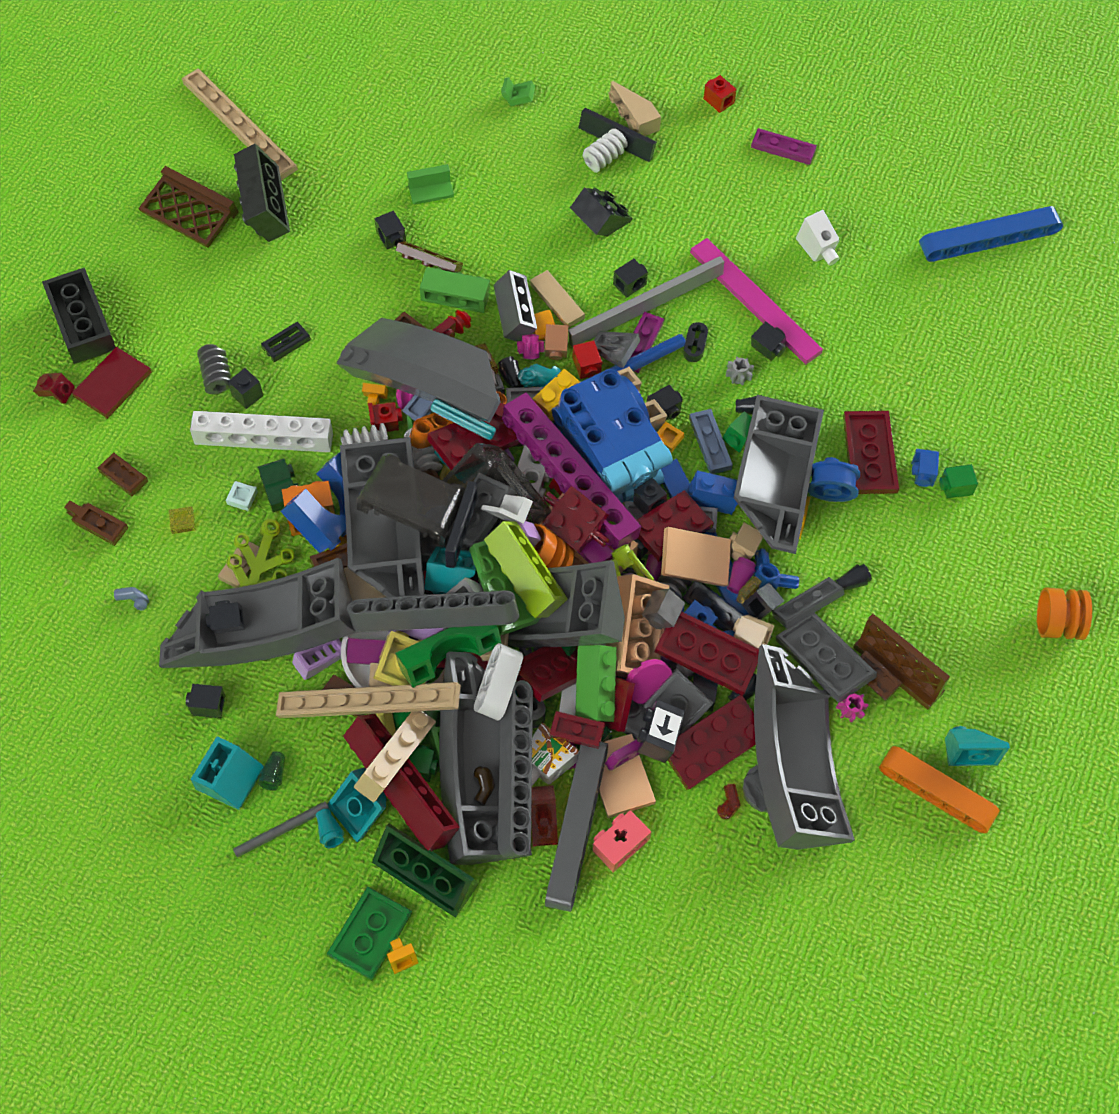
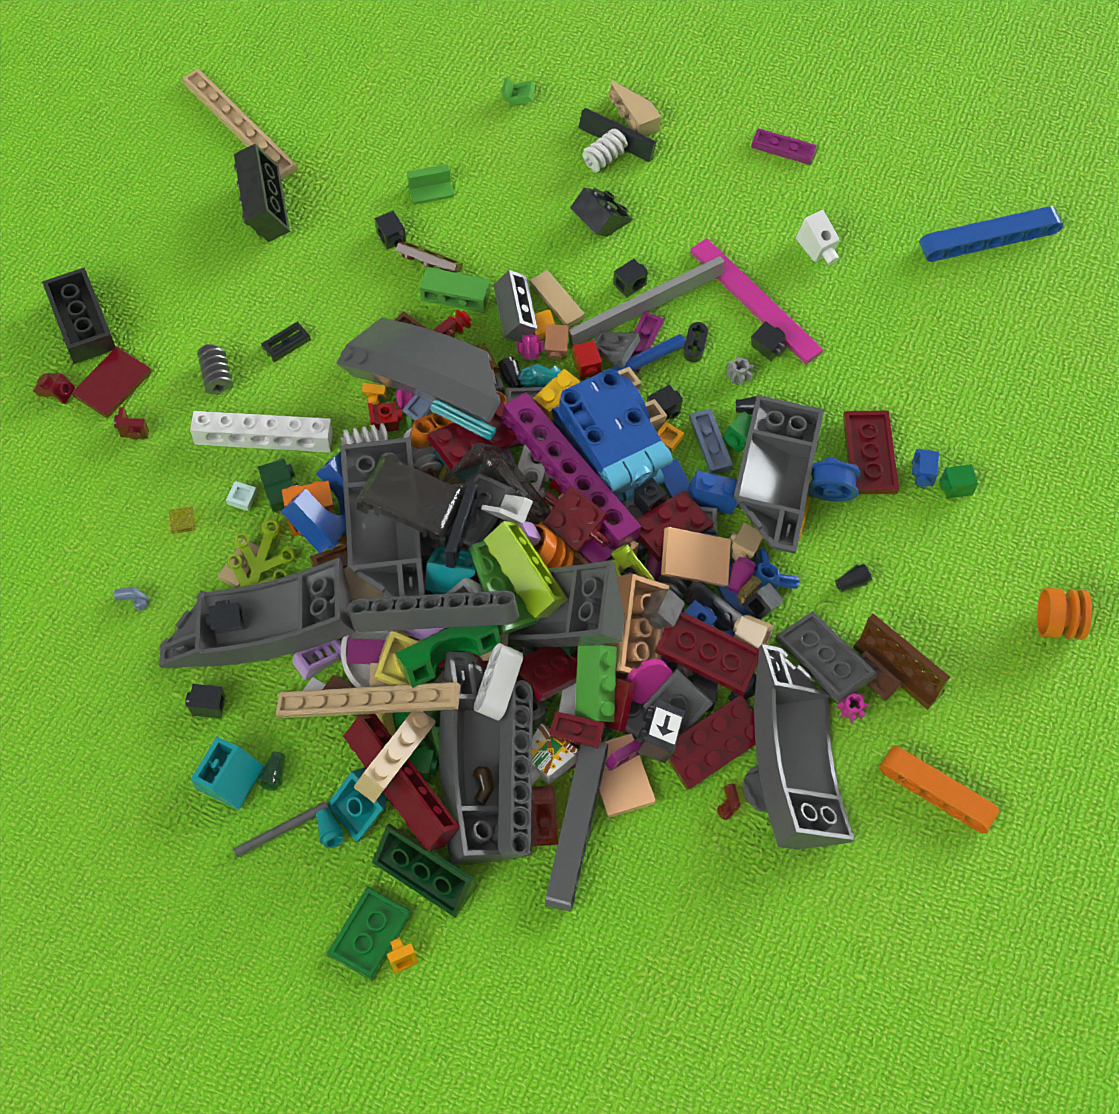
(96, 522): reddish brown hinge -> none
(122, 474): reddish brown plate -> none
(130, 427): none -> dark red bracket
(194, 191): reddish brown fence -> none
(245, 388): black brick -> none
(314, 684): none -> white sticker
(617, 853): coral brick -> none
(719, 93): red brick -> none
(808, 603): dark grey tile -> none
(973, 748): teal slope -> none

